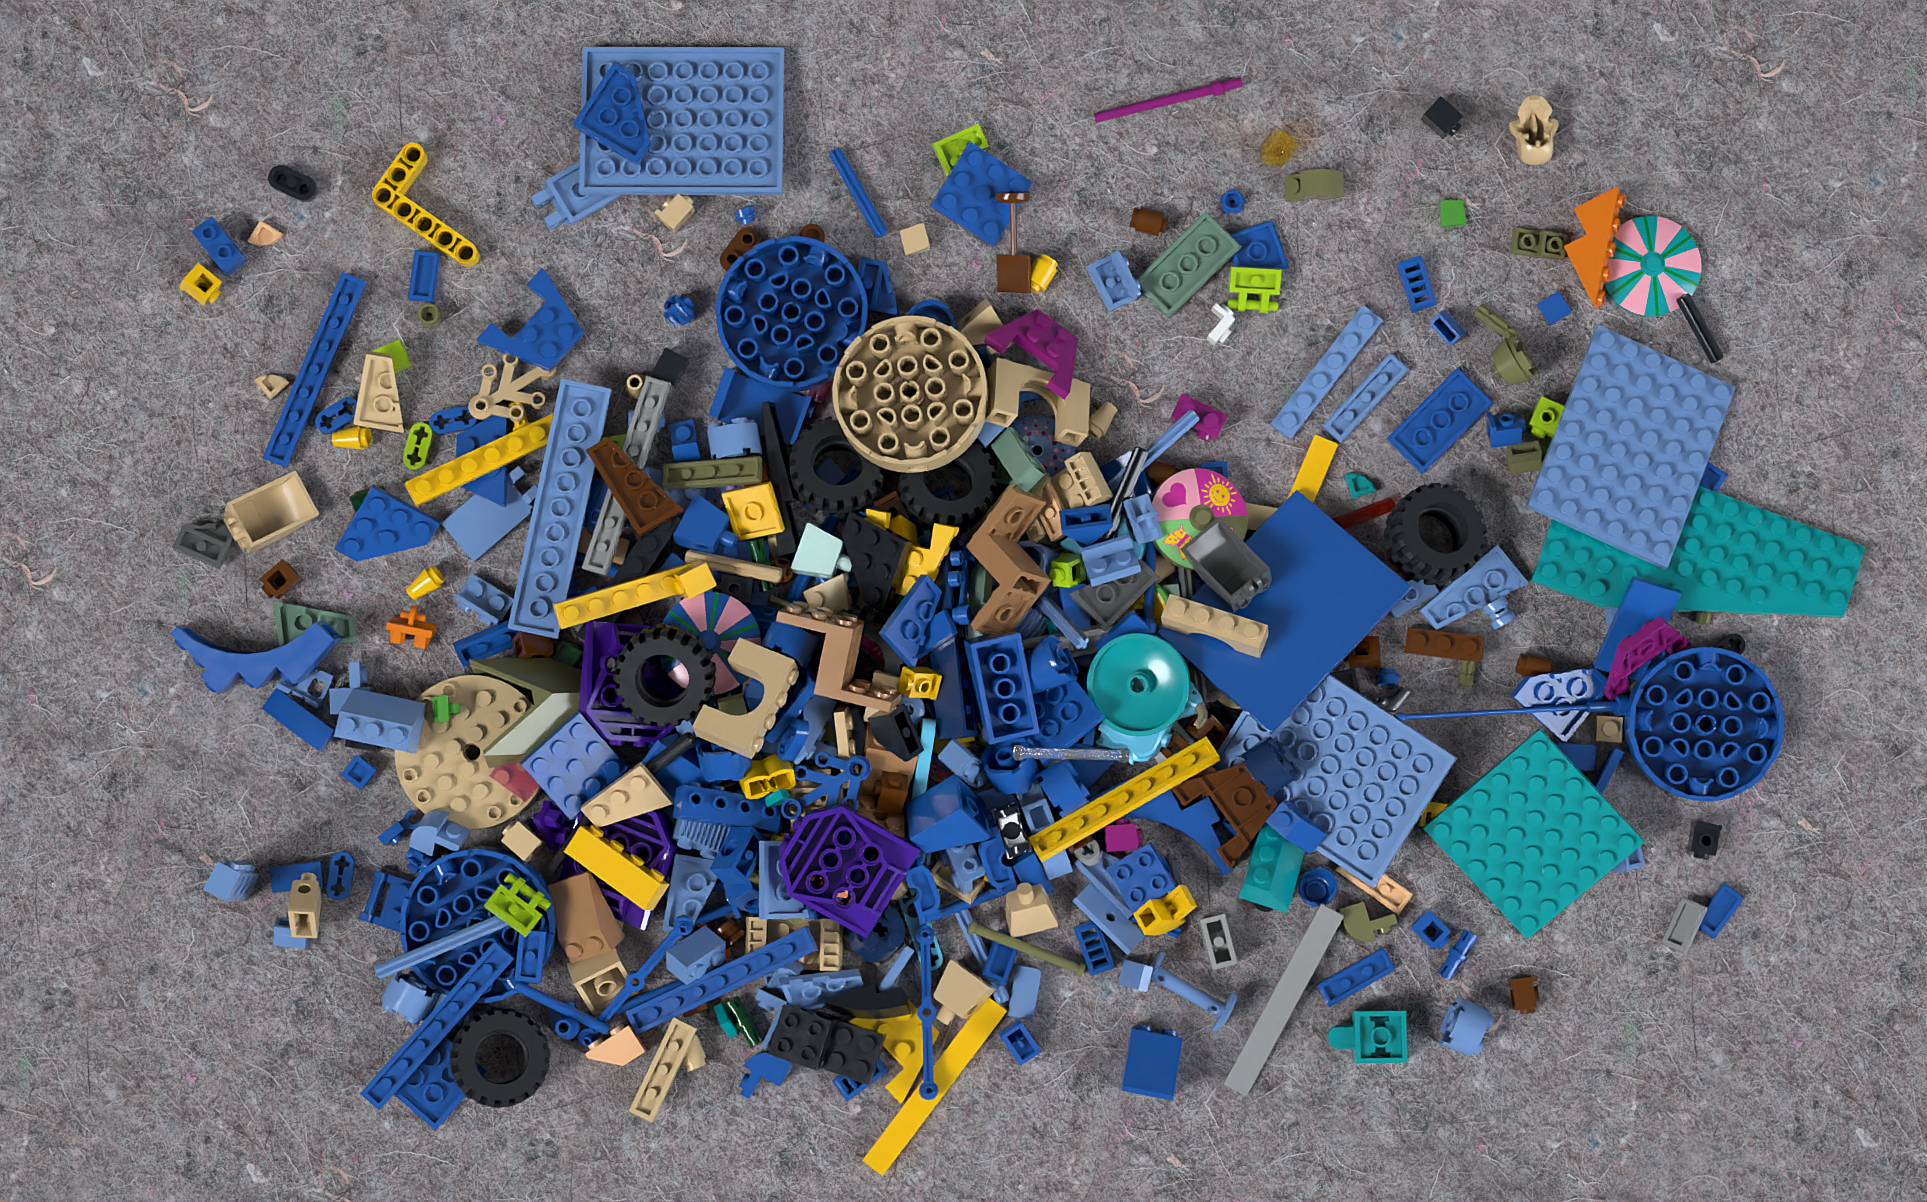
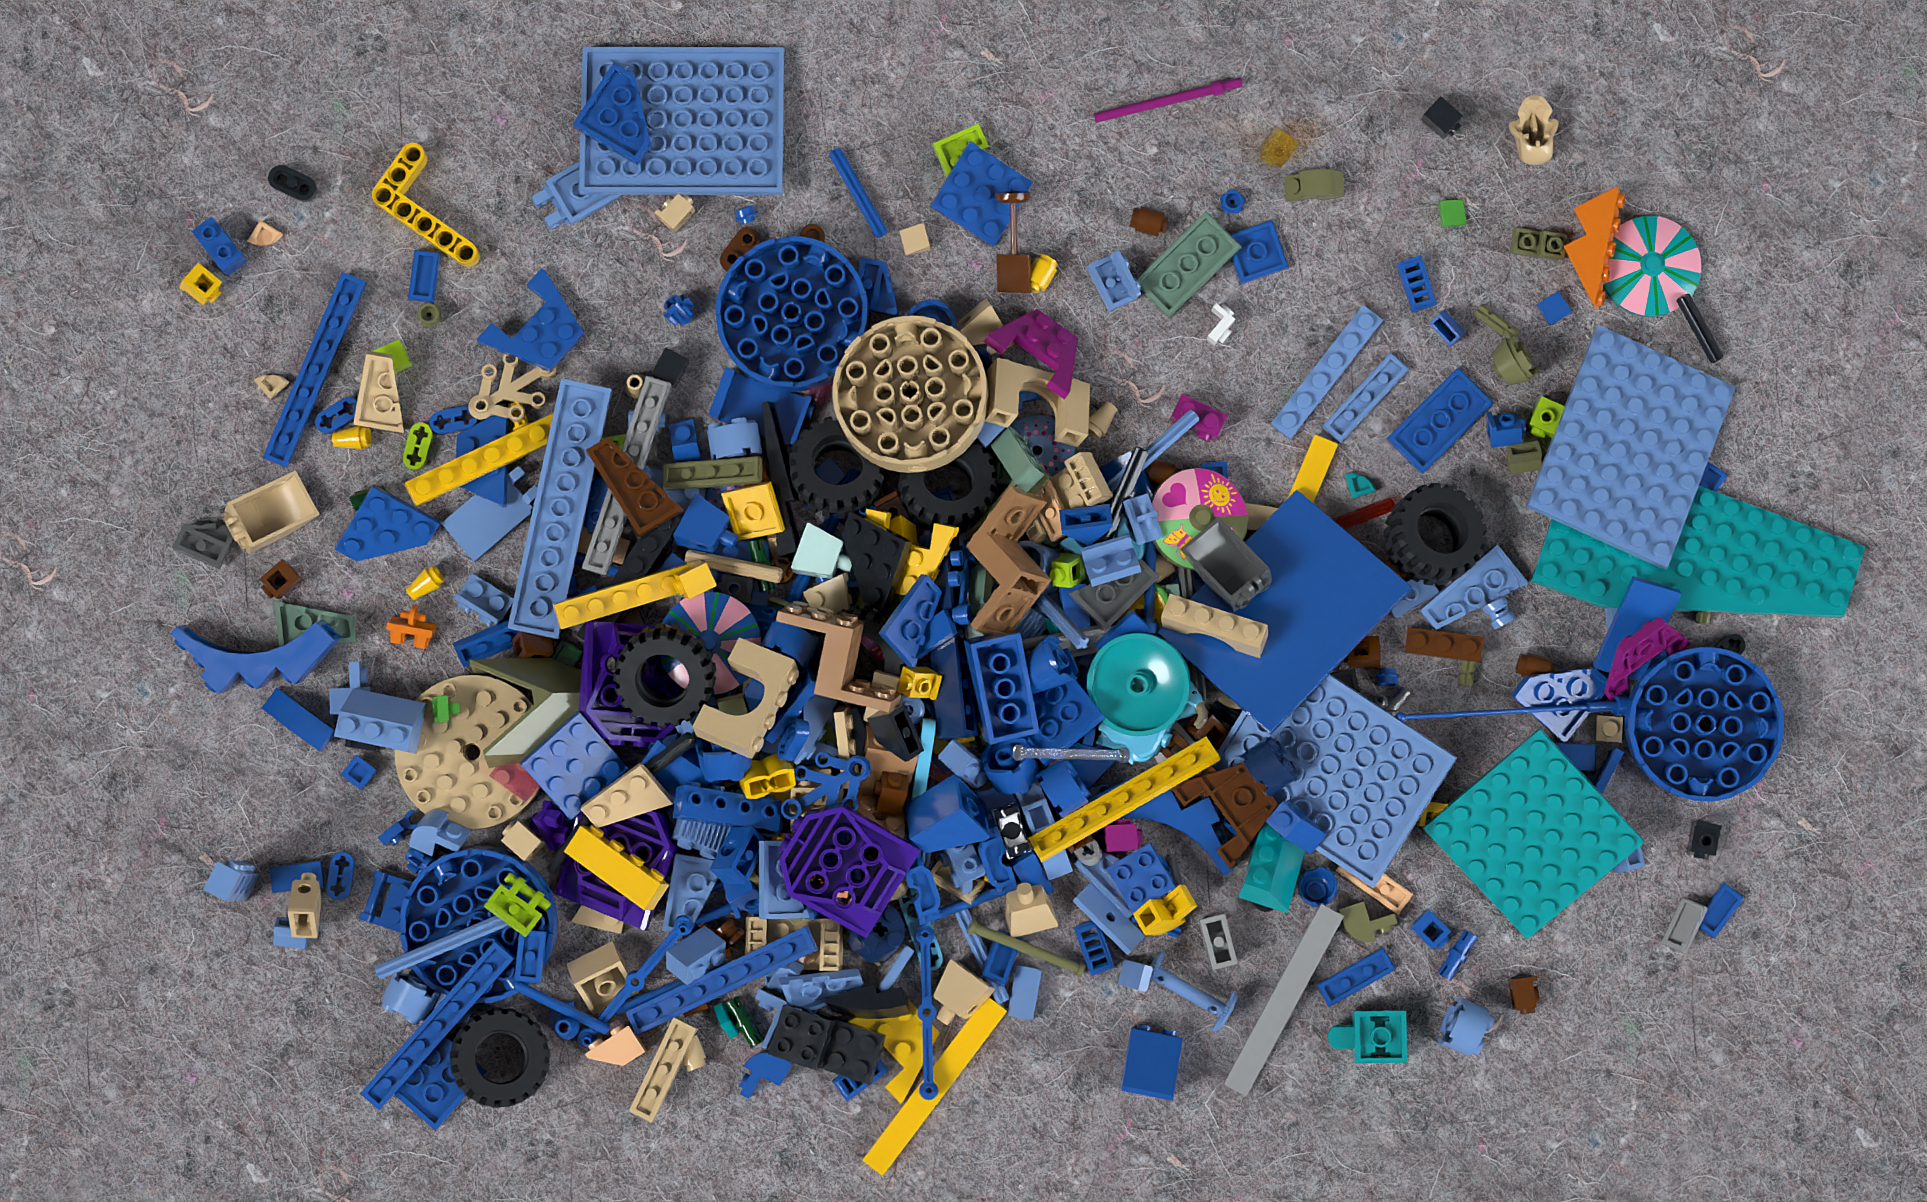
(301, 689): medium blue piece -> none
(583, 917): medium nougat slope -> none
(777, 798): teal tile -> none
(1019, 1042): blue slope -> none
(1257, 281): lime plate -> none

